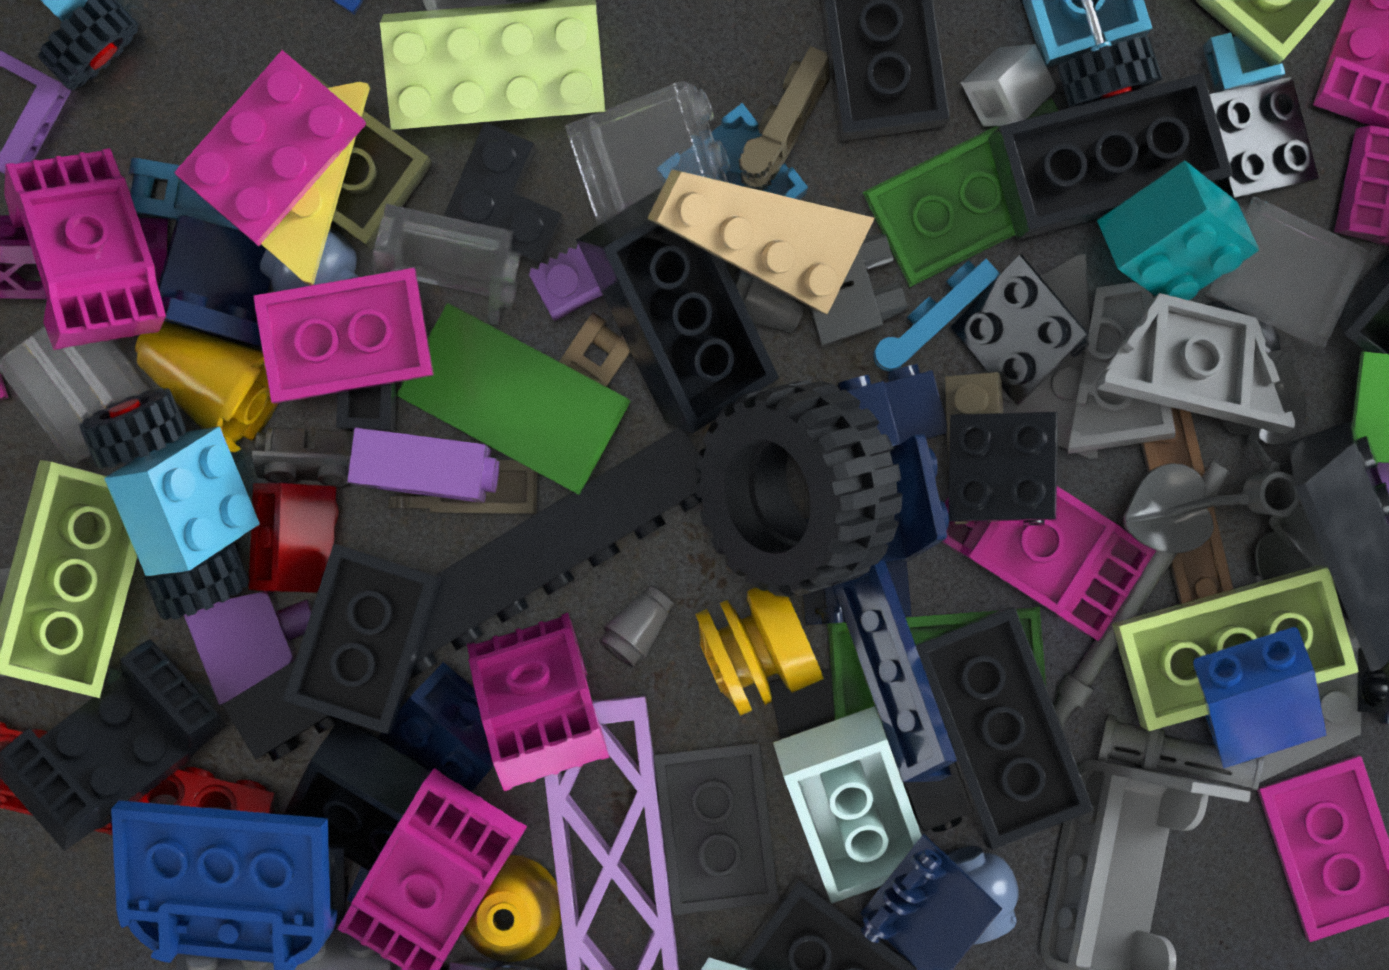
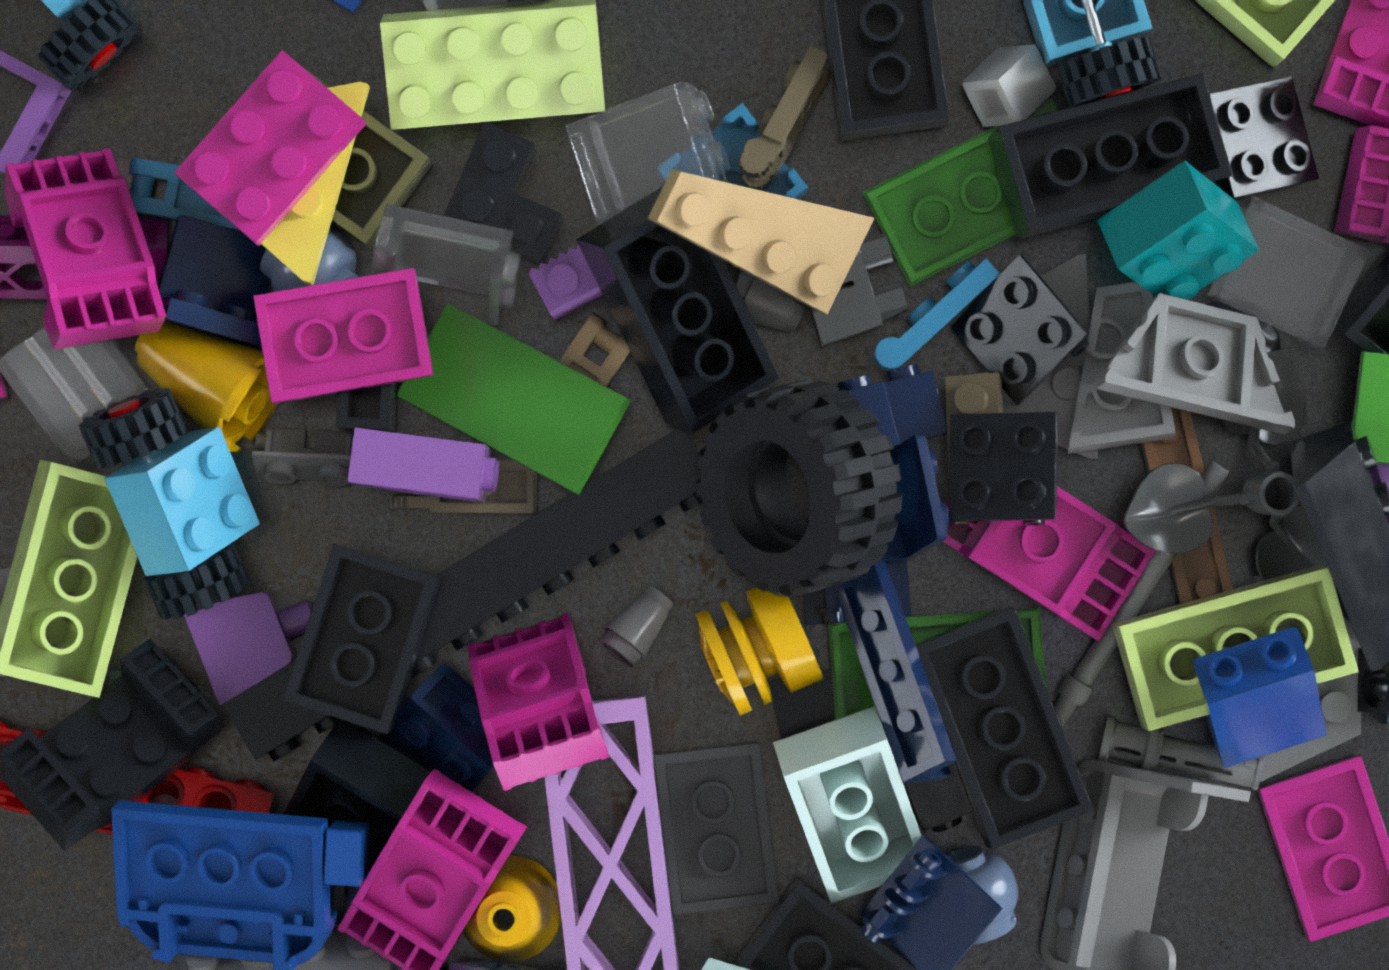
(292, 537): red brick -> none
(347, 853): none -> blue piece
(1236, 65): medium azure panel -> none

